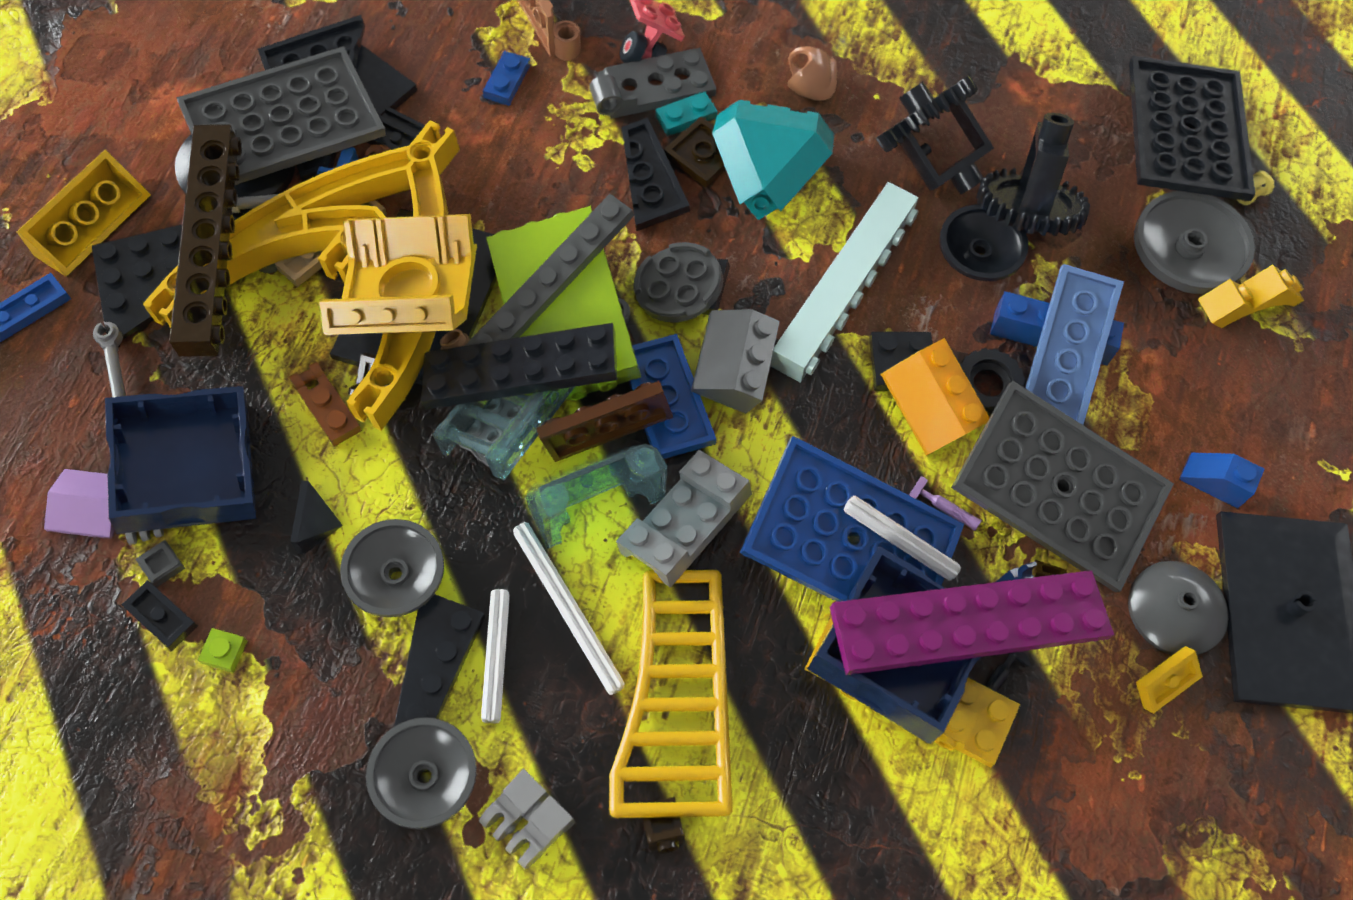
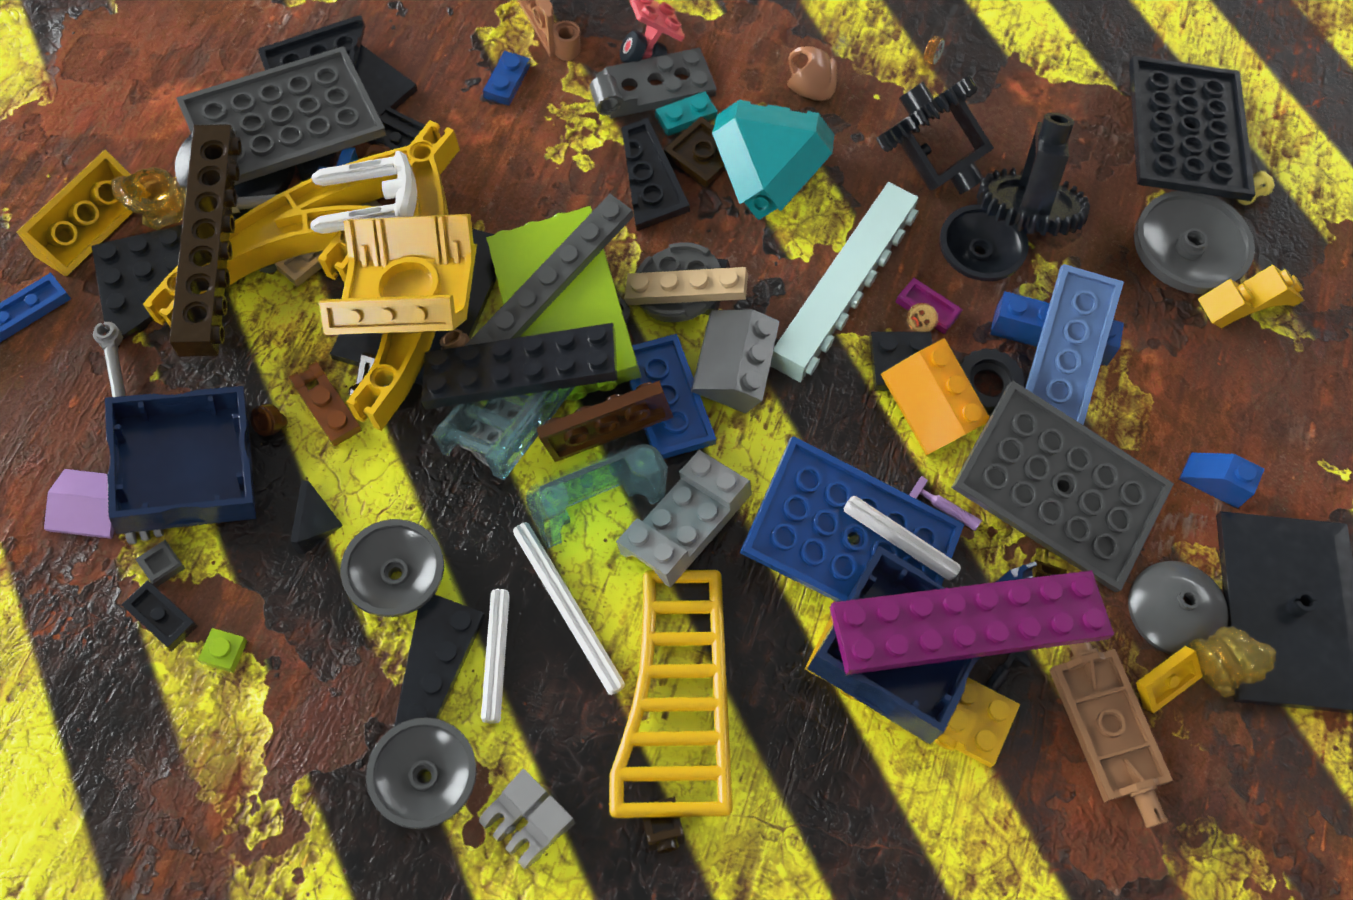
(153, 195): none -> clear yellow piece
(267, 420): none -> reddish brown tile
(402, 189): none -> white piece
(686, 286): none -> tan plate
(917, 292): none -> magenta tile
(922, 317): none -> clear orange tile
(934, 50): none -> clear orange tile
(1112, 729): none -> medium nougat plate
(1232, 658): none -> clear yellow piece

